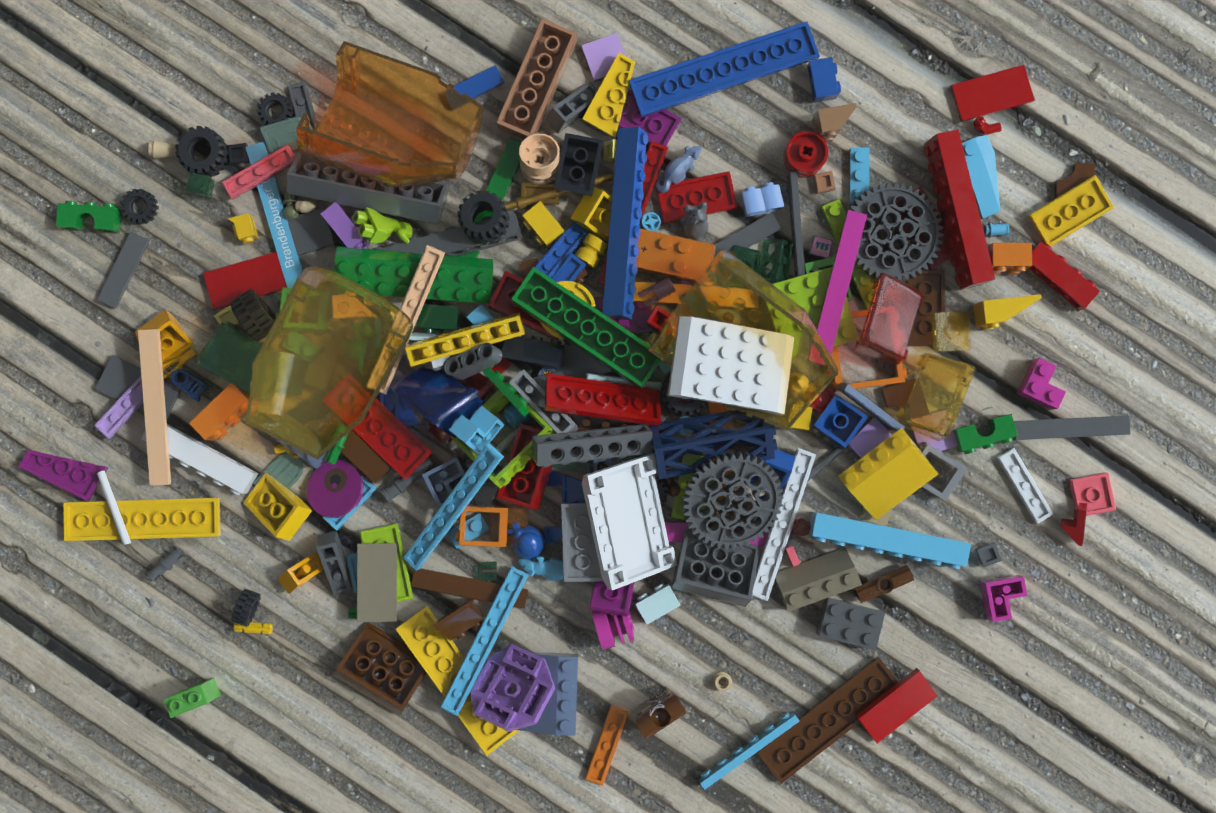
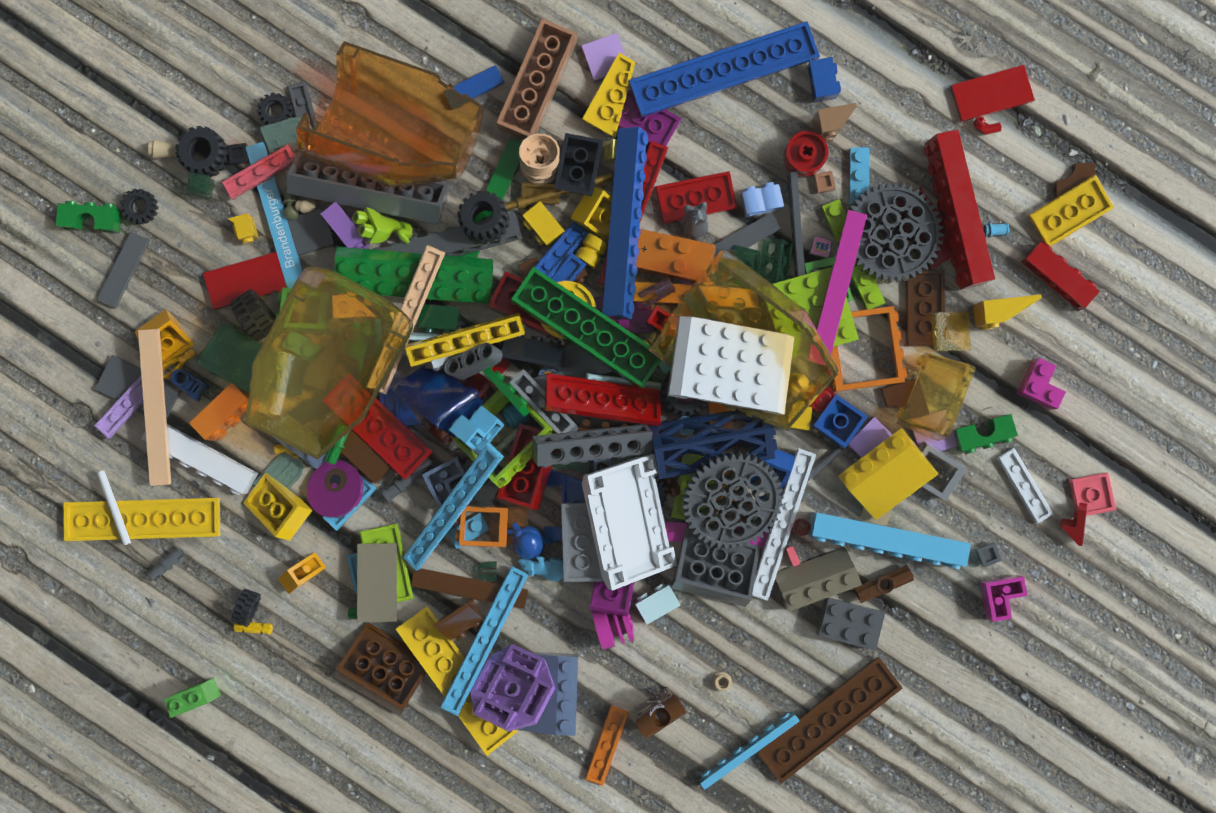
(71, 475): magenta wing -> none
(226, 315): light yellow tile -> none
(334, 562): dark grey slope -> none
(480, 315): medium azure brick -> none
(571, 108): dark grey slope -> none
(651, 219): medium azure wheel -> none
(677, 168): sand blue animal -> none
(870, 407): sand blue tile -> none
(889, 319): clear red windscreen -> none
(896, 705): red tile -> none
(983, 174): medium azure wedge -> none
(1010, 257): orange brick -> none
(1072, 427): dark grey tile -> none

